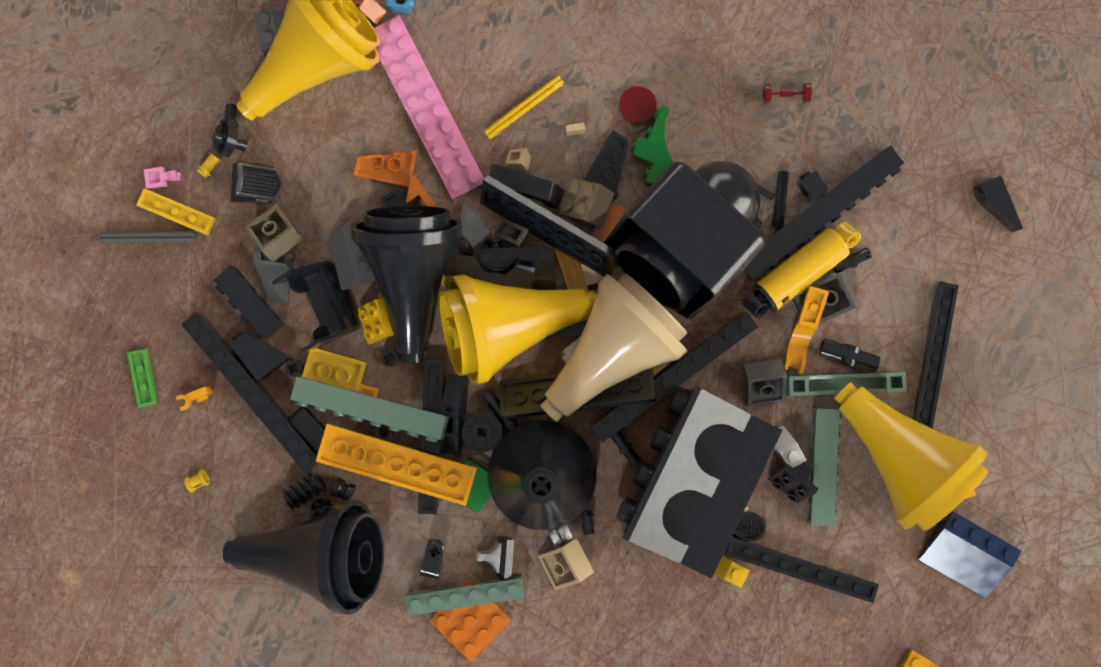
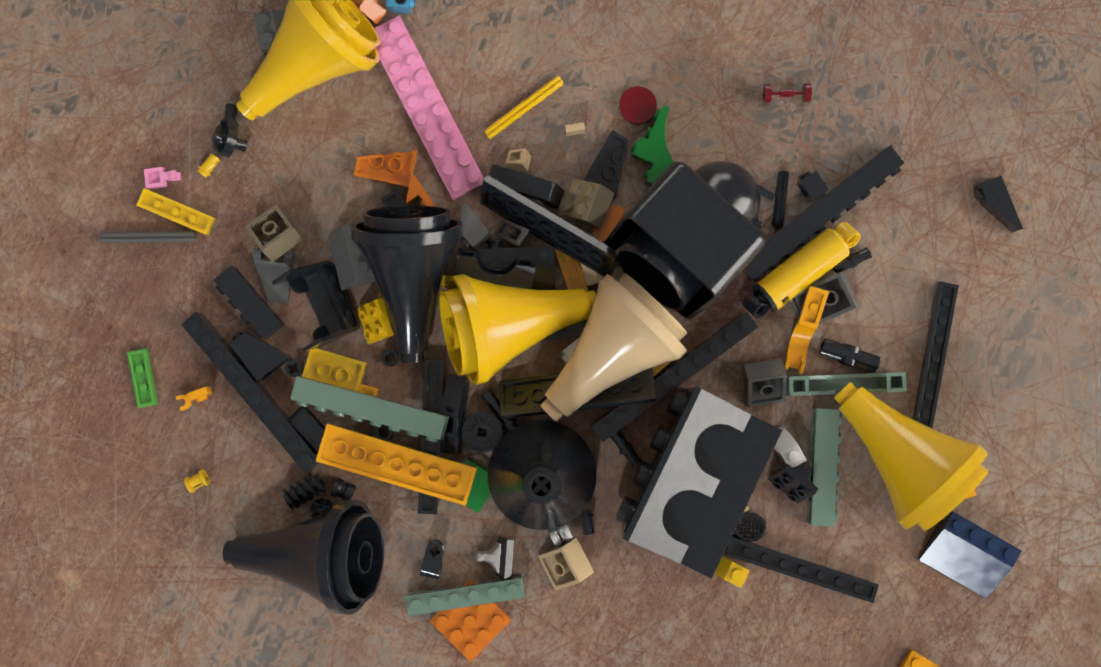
(254, 183): black piece -> none

